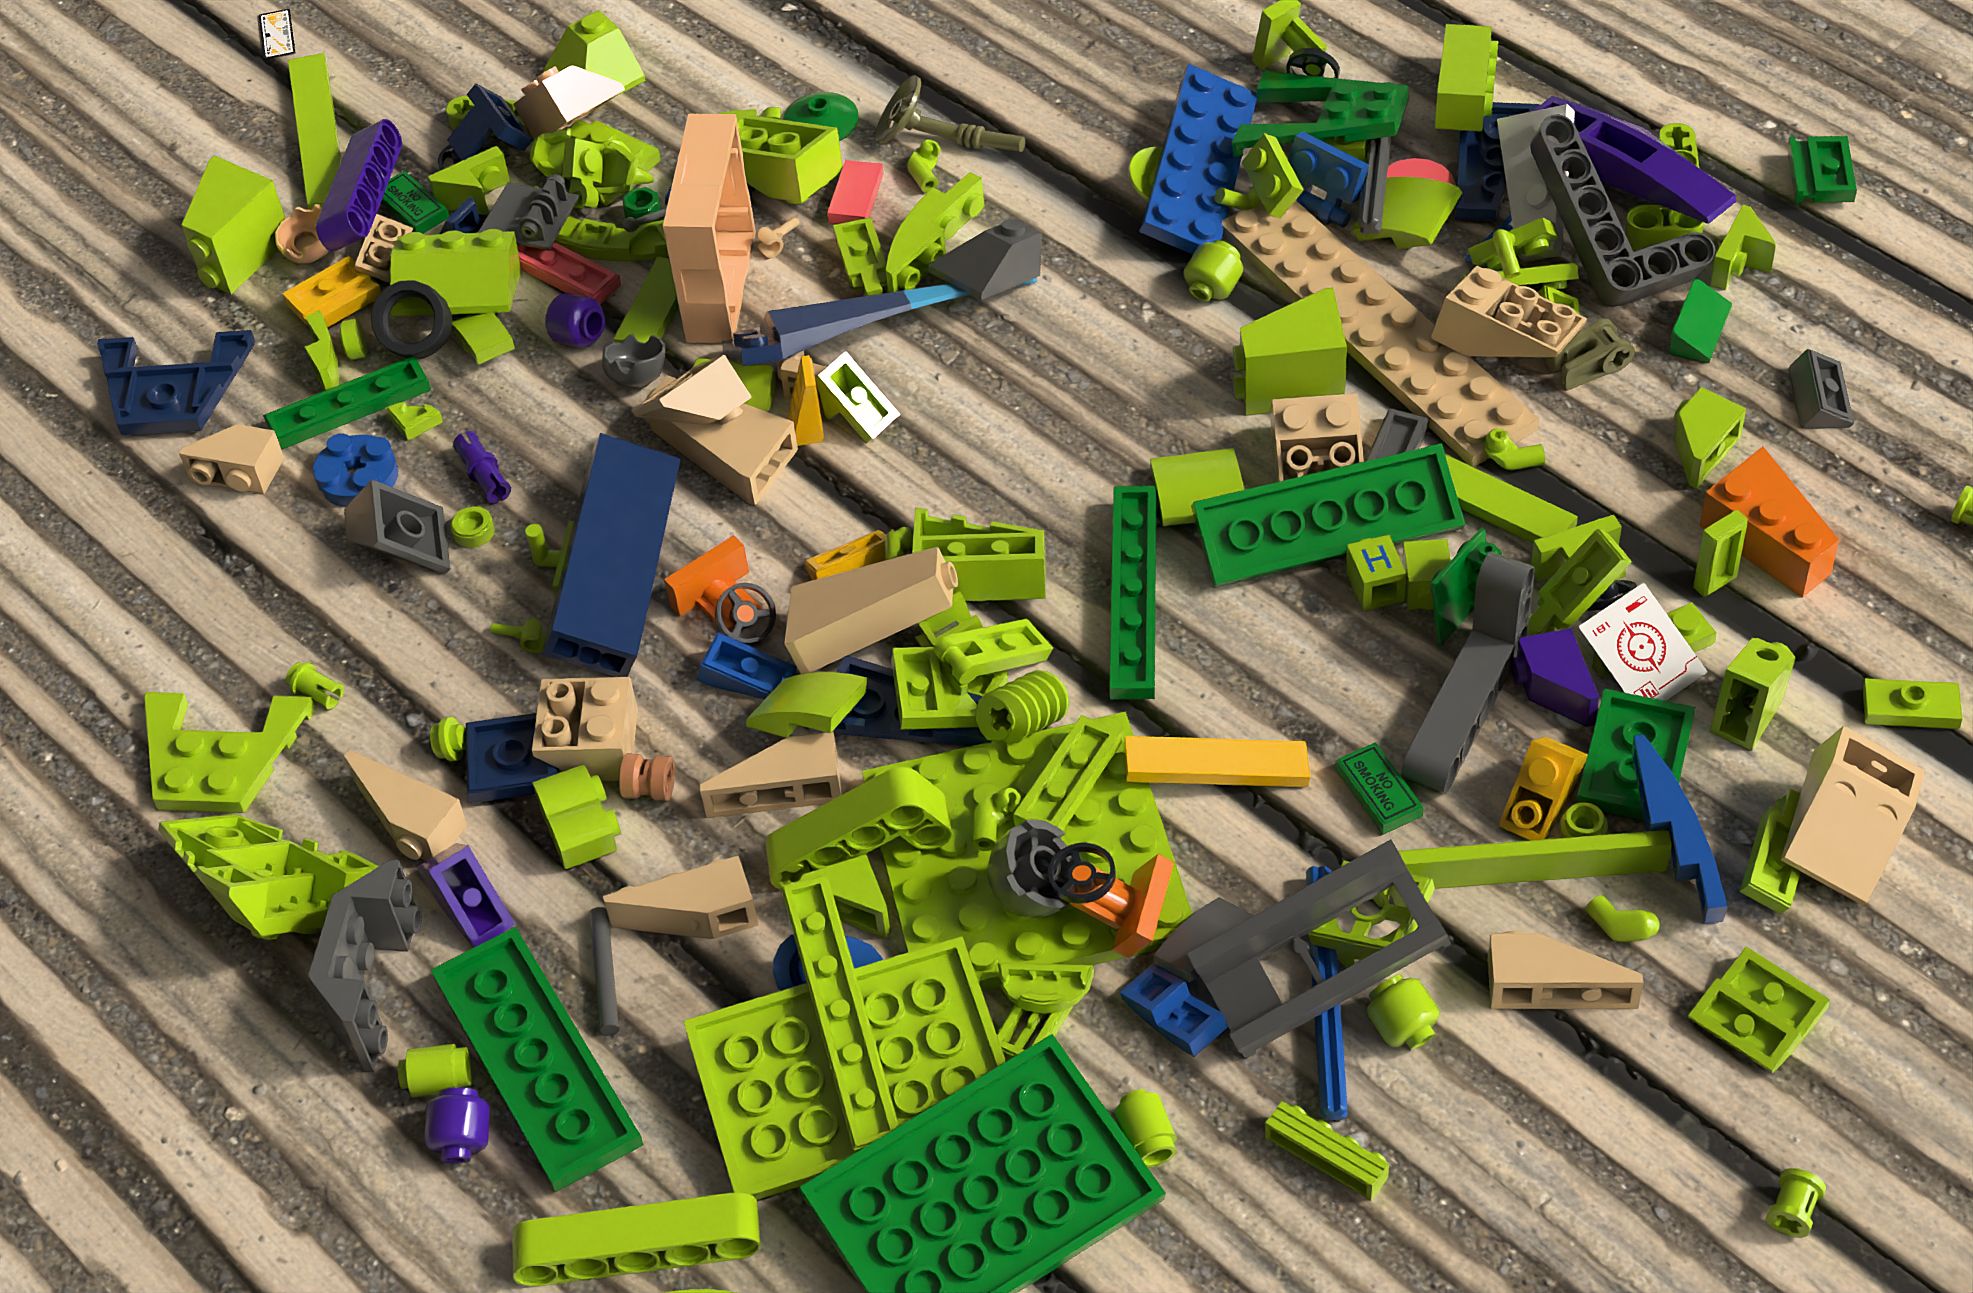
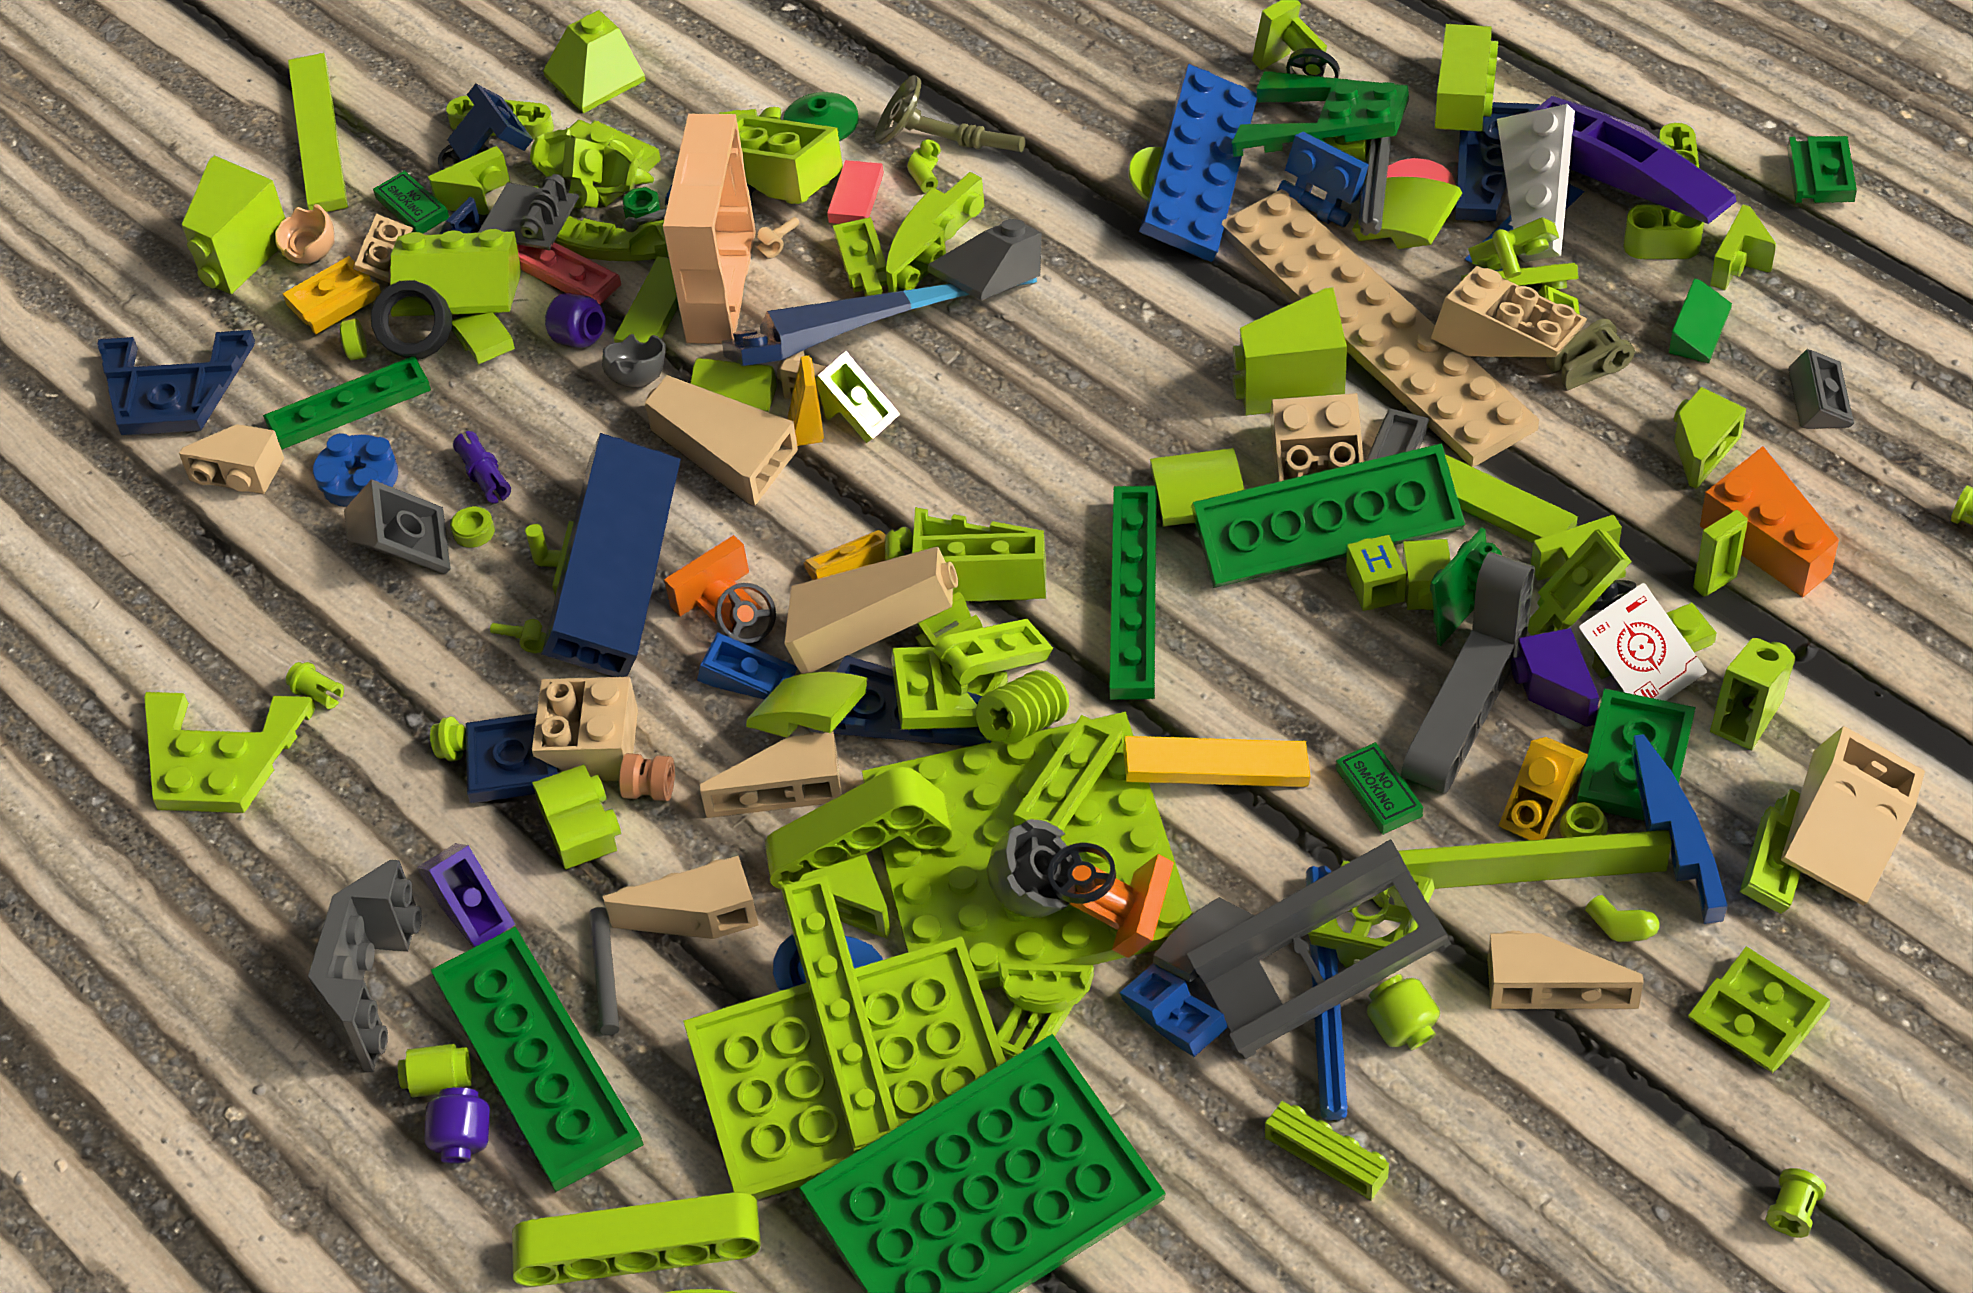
(259, 875): lime wedge -> none
(276, 33): sticker -> none
(322, 352): lime slope -> none
(359, 185): dark purple beam -> none
(413, 419): lime tile -> none
(414, 814): tan slope -> none
(563, 98): slope -> none
(698, 396): slope -> none
(991, 814): lime arm -> none
(1147, 1126): lime brick -> none
(1213, 270): lime head -> none
(1272, 180): lime plate -> none
(1508, 455): lime arm -> none
(1604, 224): dark grey beam -> none
(1912, 703): lime plate -> none

